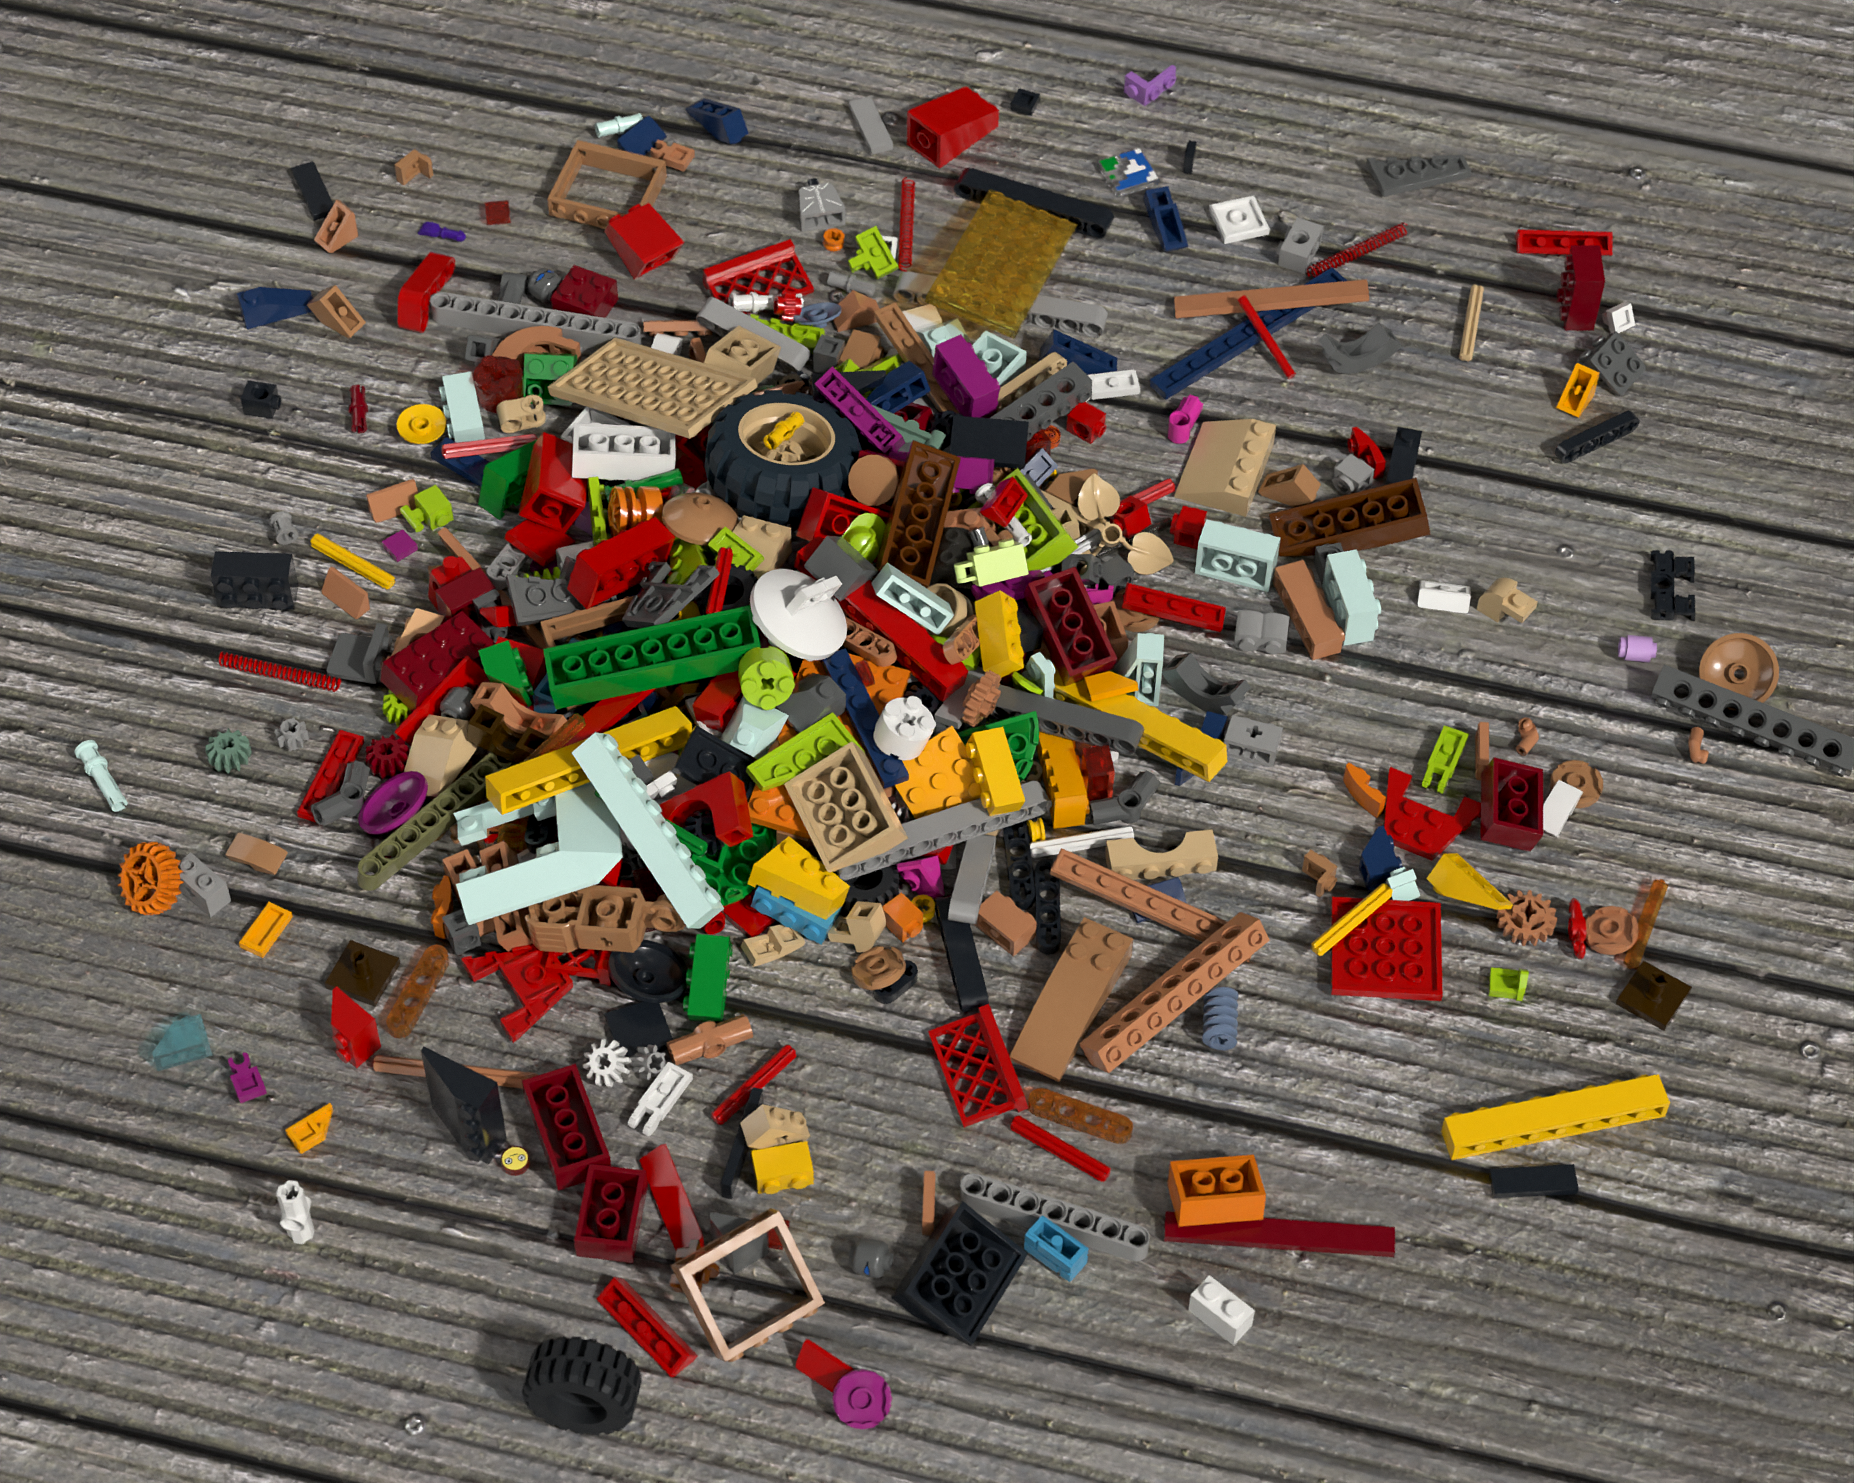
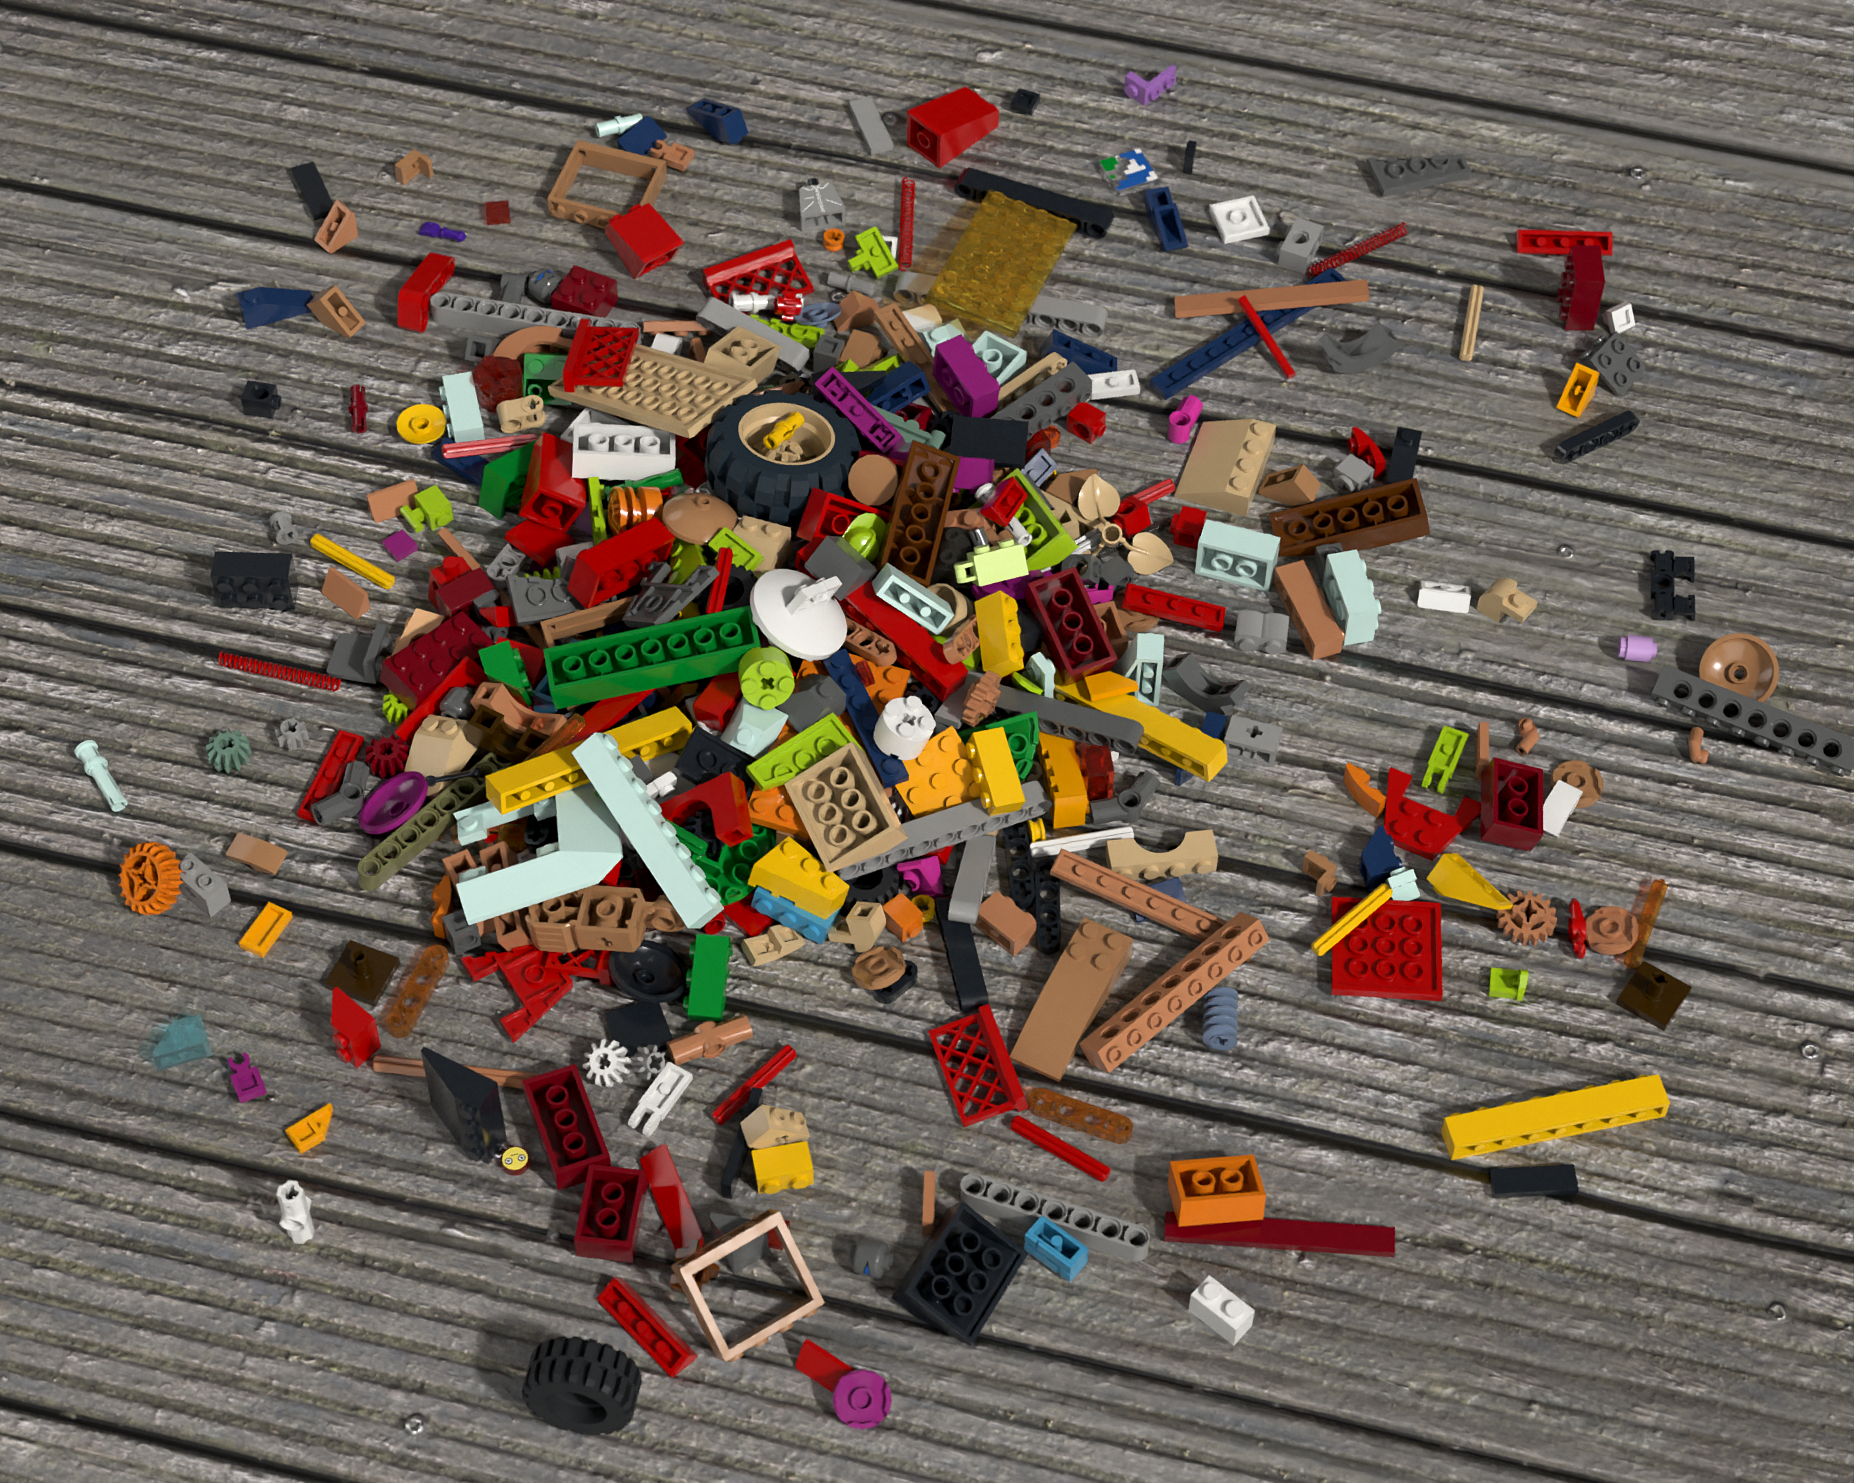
(431, 780): none -> black hinge
(582, 353): none -> red fence

